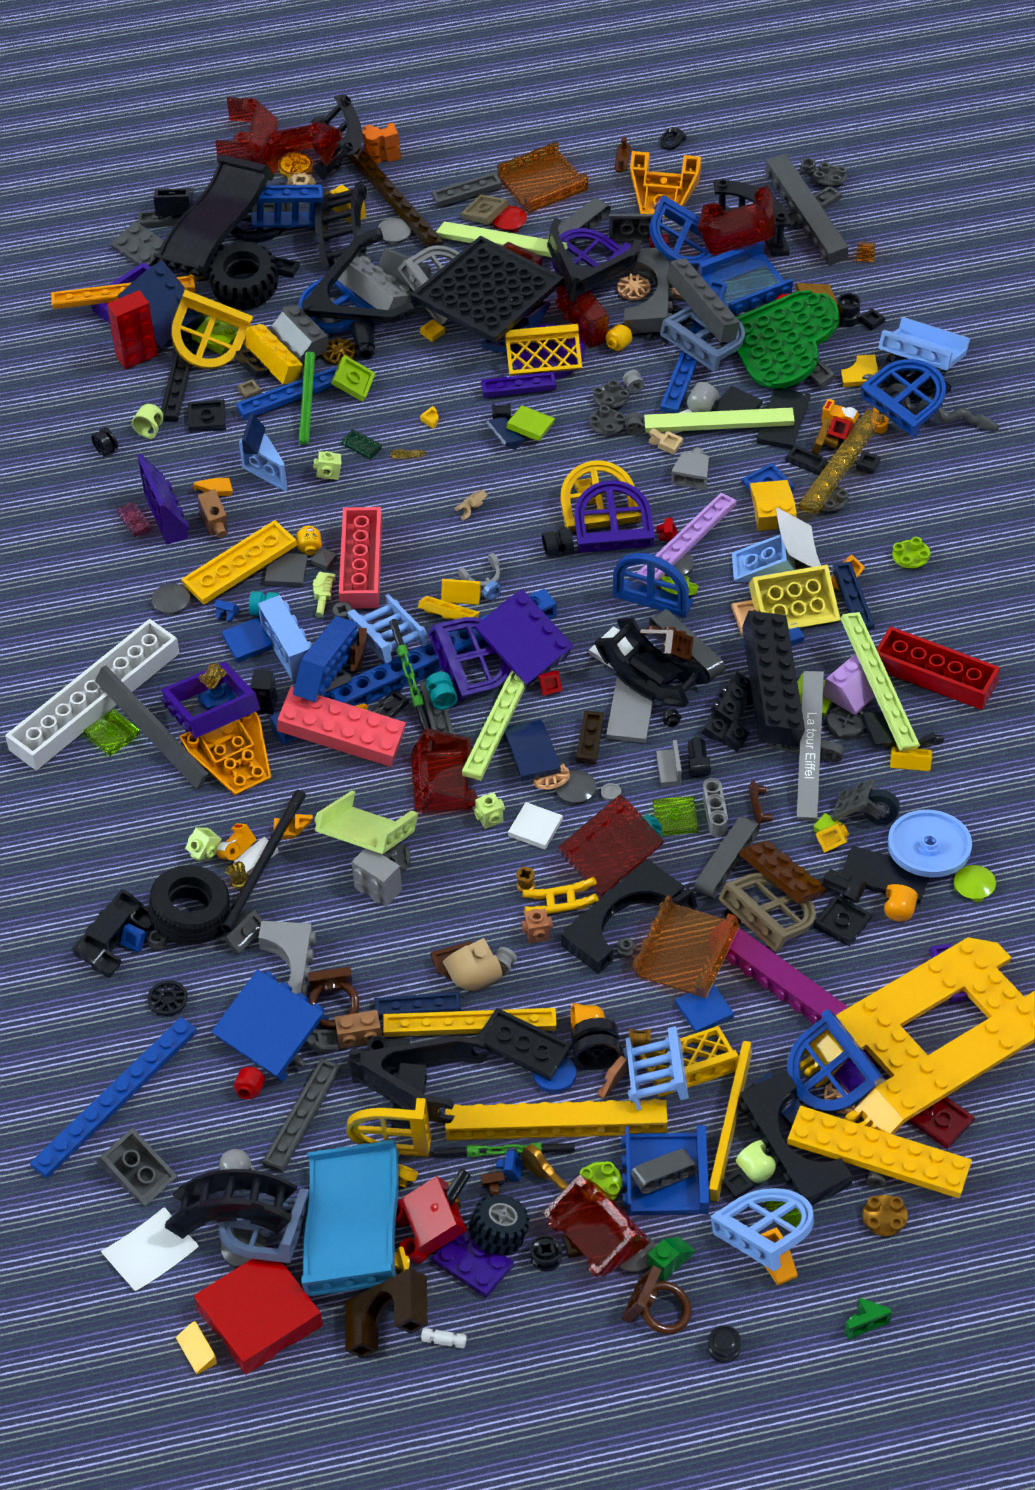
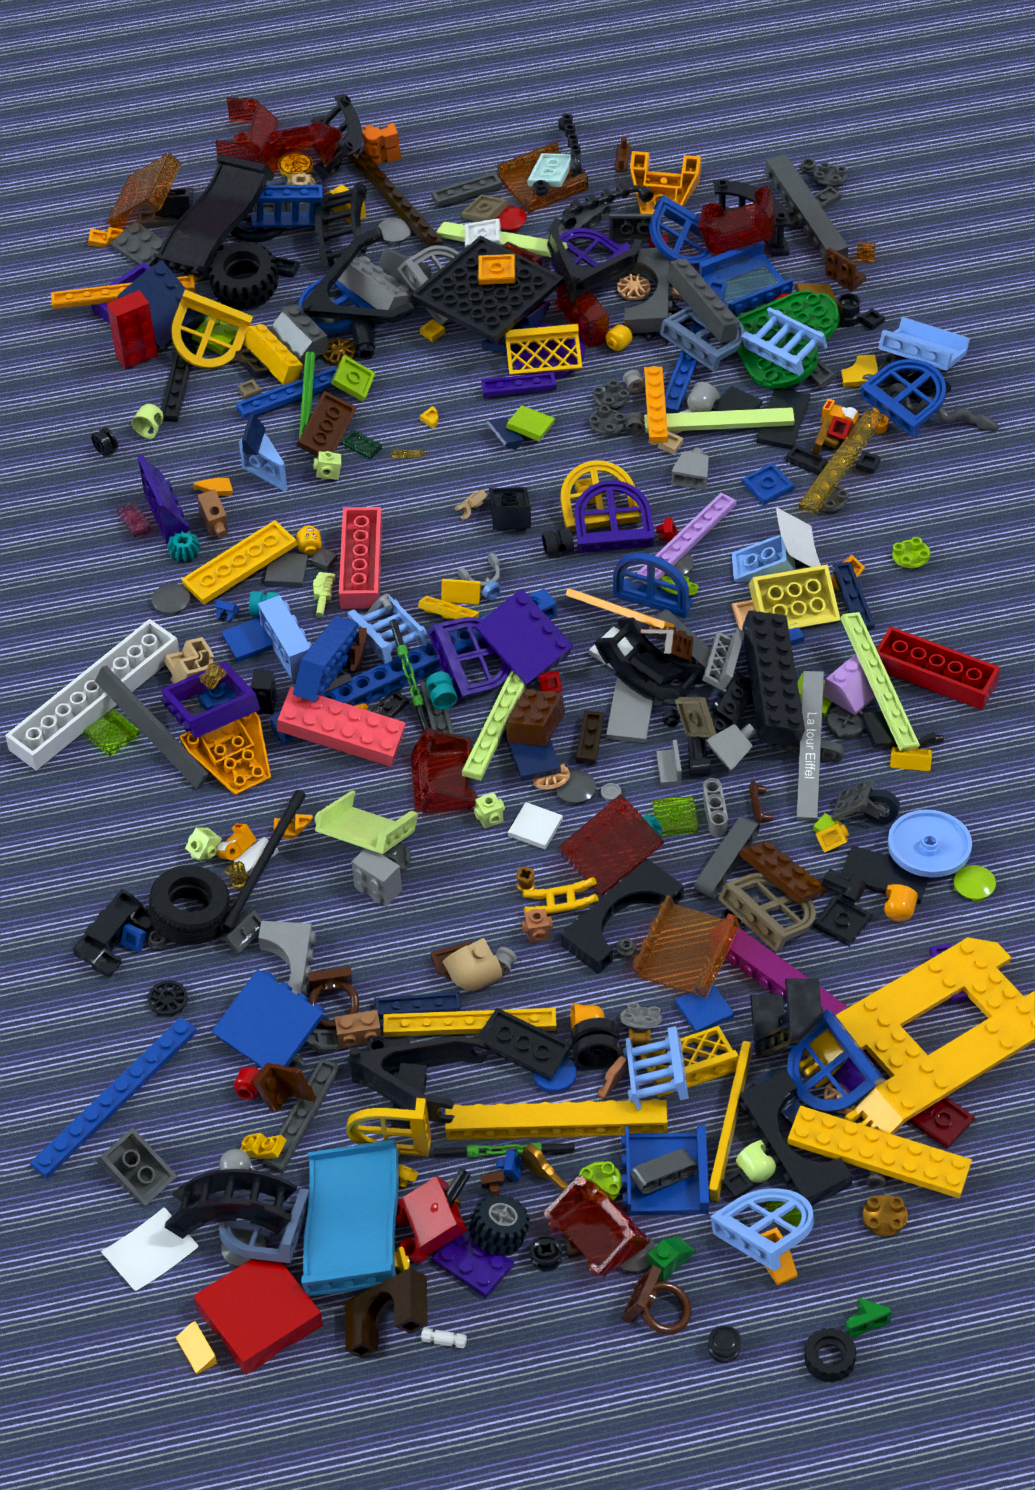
(102, 238): none -> light orange slope
(146, 186): none -> clear orange panel
(183, 546): none -> teal gear
(190, 661): none -> tan brick
(206, 416): black tile -> none
(260, 1147): none -> yellow slope
(279, 1082): none -> reddish brown bracket
(326, 425): none -> reddish brown plate
(341, 609): dark grey wheel -> none
(380, 602): none -> light grey bar
(489, 229): none -> white tile
(496, 269): none -> light orange tile
(501, 411): black bush -> none
(510, 508): none -> black slope
(535, 717): none -> reddish brown brick
(540, 187): none -> black plate
(552, 169): none -> light aqua tile
(566, 124): none -> black bar
(607, 196): none -> black bar
(618, 609): none -> light orange tile
(640, 1017): none -> light grey dish
(655, 404): none -> light orange plate
(668, 134): black piece -> none
(686, 899): black plate -> none
(695, 716): none -> dark tan tile
(727, 662): none -> light grey fence
(731, 744): none -> light grey torso
(768, 497): yellow slope -> none
(780, 1031): none -> black windscreen
(781, 355): none -> light blue fence
(830, 1372): none -> black tyre
(843, 270): none -> reddish brown bracket

